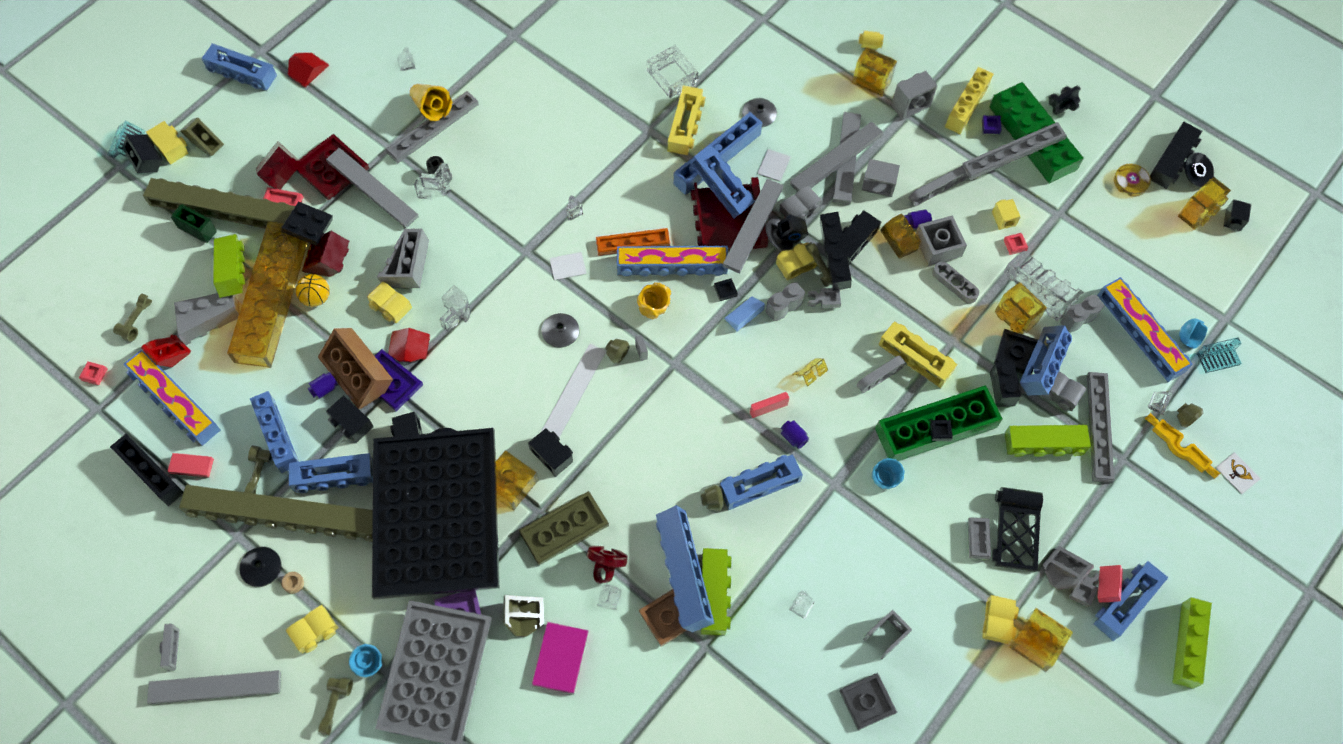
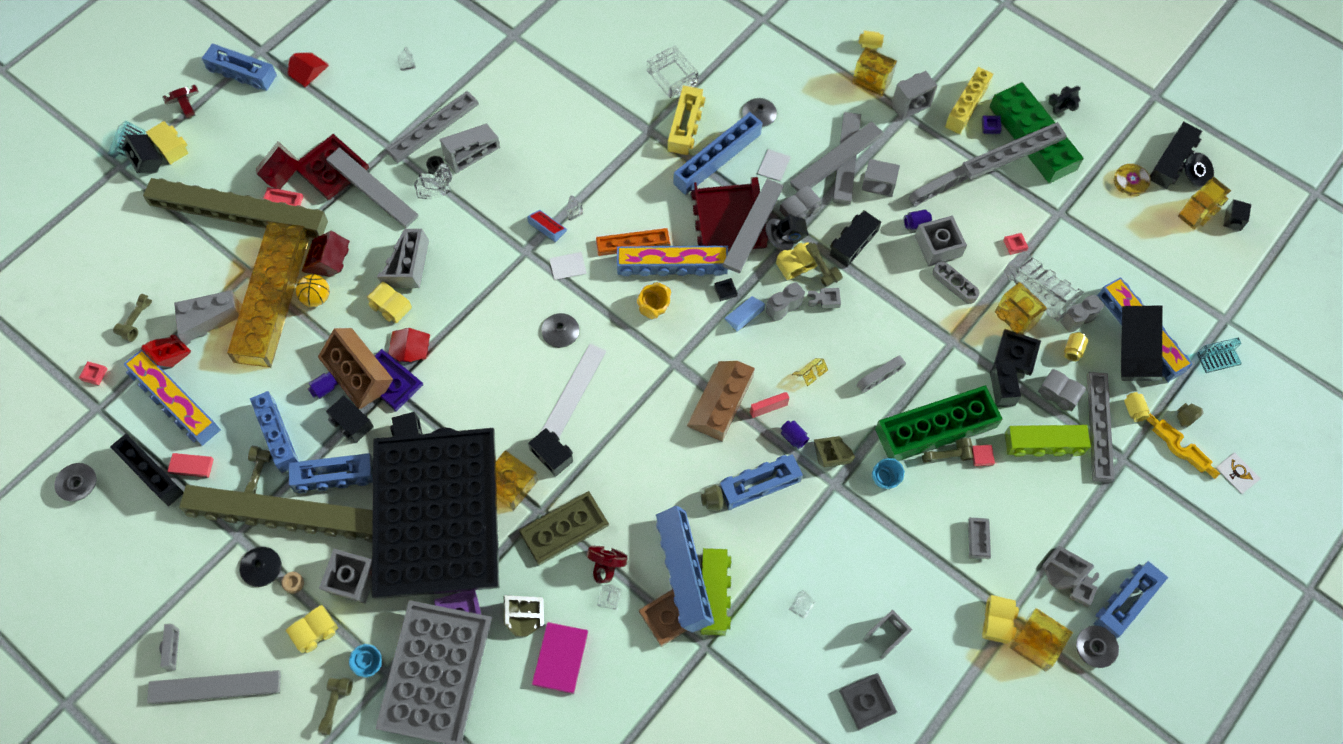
(71, 475): none -> flat silver dish
(181, 95): none -> dark red tile
(193, 223): dark green brick -> none
(202, 136): olive slope -> none
(228, 266): lime brick -> none
(307, 223): black plate -> none
(348, 576): none -> light grey brick
(431, 100): yellow cone -> none
(458, 308): clear brick -> none
(469, 146): none -> light grey wedge
(546, 225): none -> slope
(617, 350): olive cone -> none
(641, 348): light grey tile -> none
(721, 398): none -> medium nougat slope
(722, 181): medium blue brick -> none
(833, 451): none -> olive slope
(835, 251): black brick -> none
(900, 236): clear yellow brick -> none
(918, 354): light yellow brick -> none
(941, 430): black tile -> none
(963, 449): none -> olive brick
(983, 455): none -> coral tile
(1006, 214): light yellow brick -> none
(1018, 502): black piece -> none
(1046, 360): medium blue brick -> none
(1075, 346): none -> light yellow brick
(1104, 640): none -> flat silver dish
(1110, 583): coral tile -> none
(1137, 407): none -> light yellow brick
(1141, 343): none -> black slope
(1160, 401): clear slope -> none
(1192, 643): lime brick -> none
(1193, 333): medium azure hair -> none

